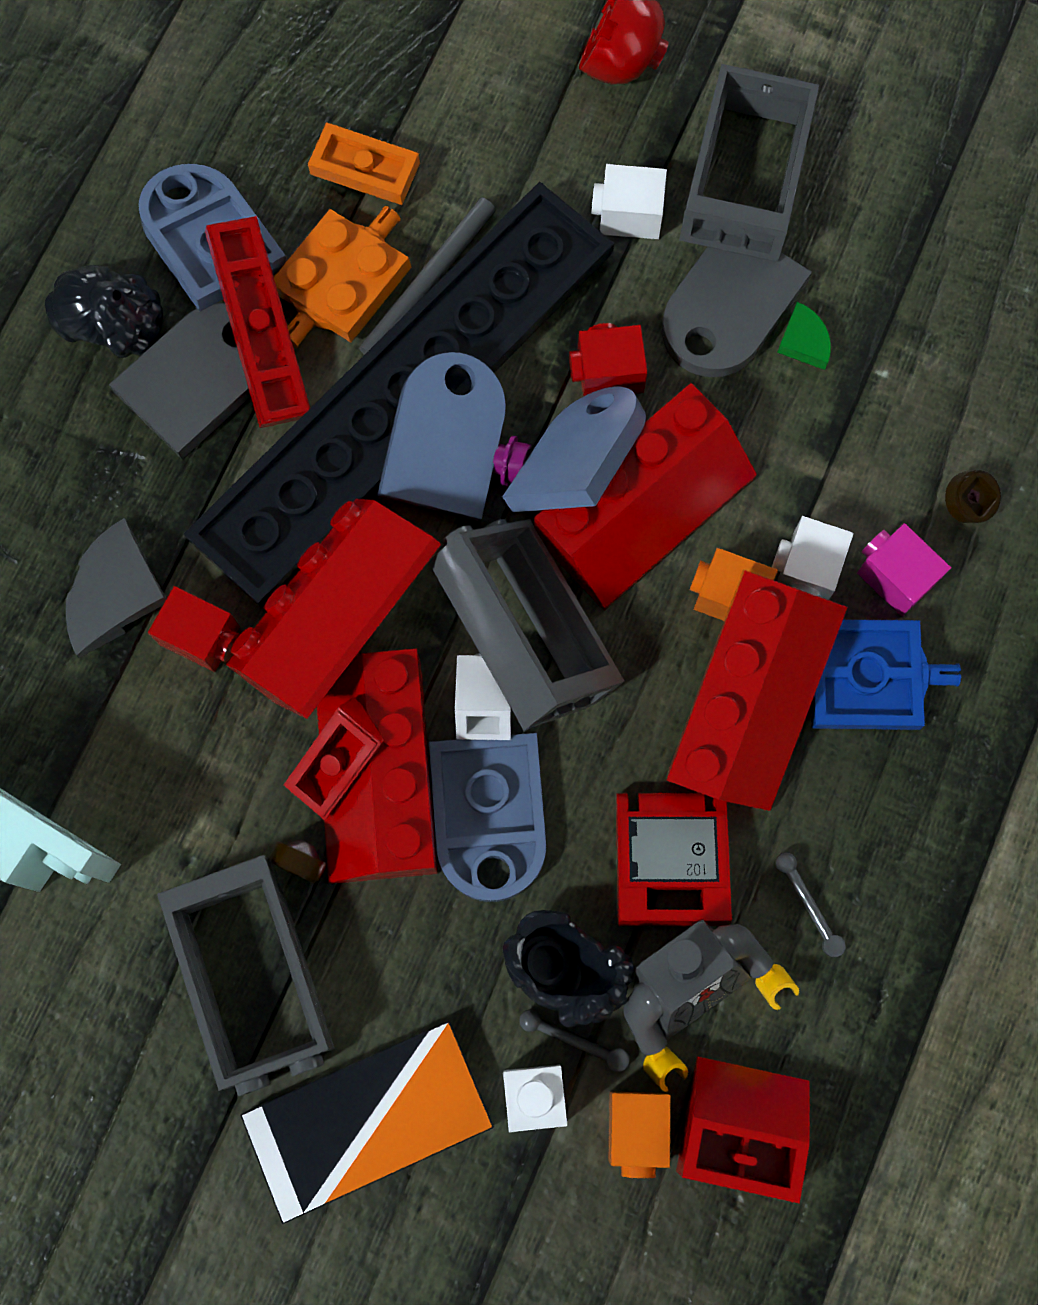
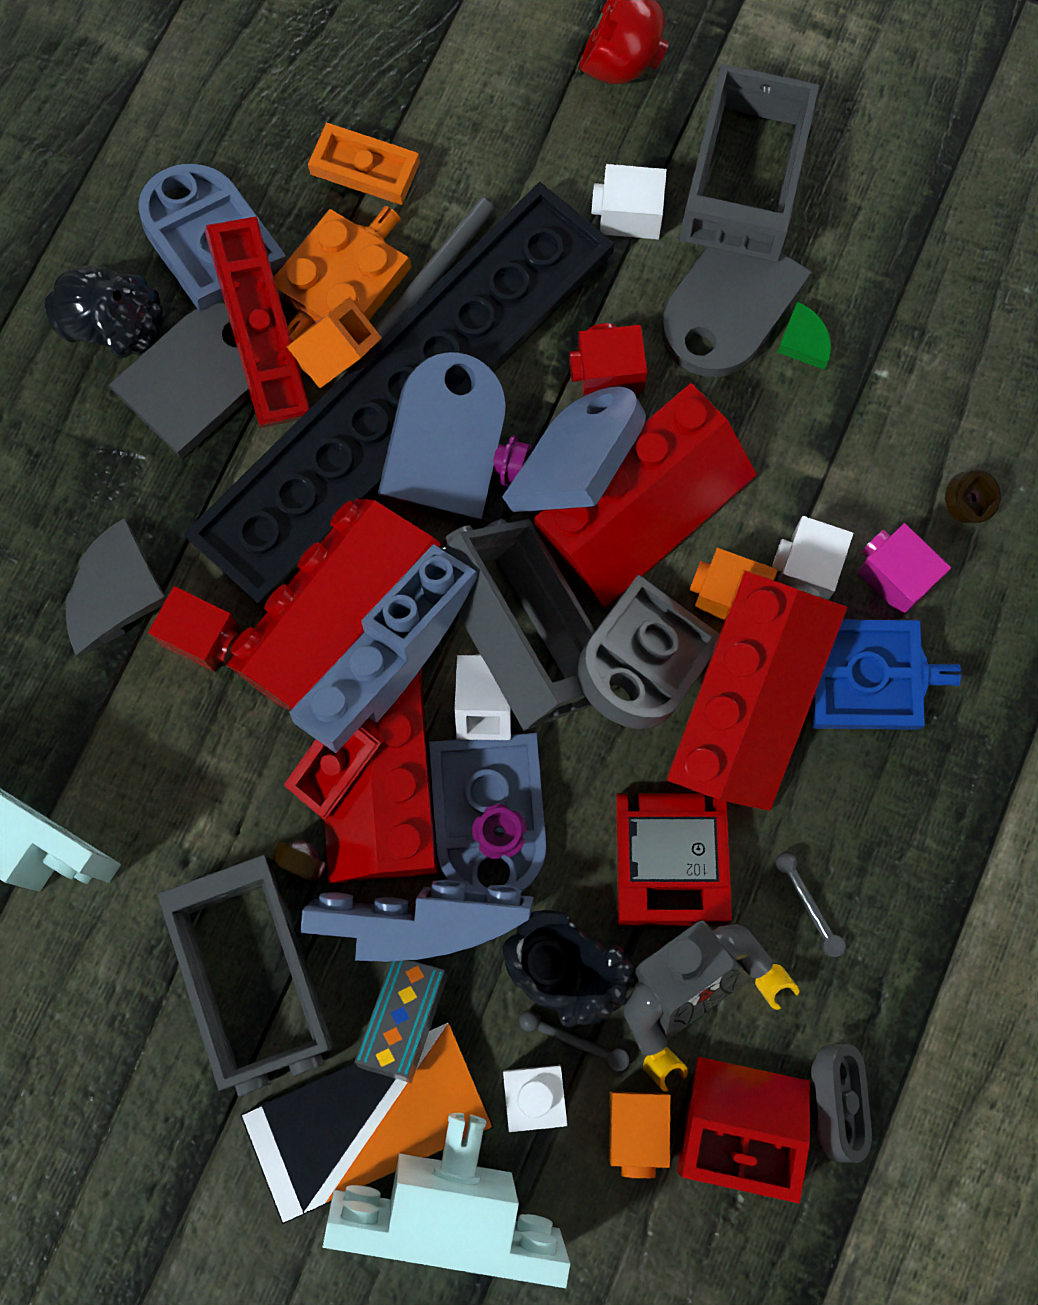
(334, 342): none -> orange brick
(390, 652): none -> sand blue slope
(401, 1019): none -> dark grey tile
(441, 924): none -> sand blue slope
(450, 1217): none -> light aqua brick
(499, 816): none -> magenta plate
(649, 651): none -> dark grey tile
(842, 1103): none -> dark grey plate

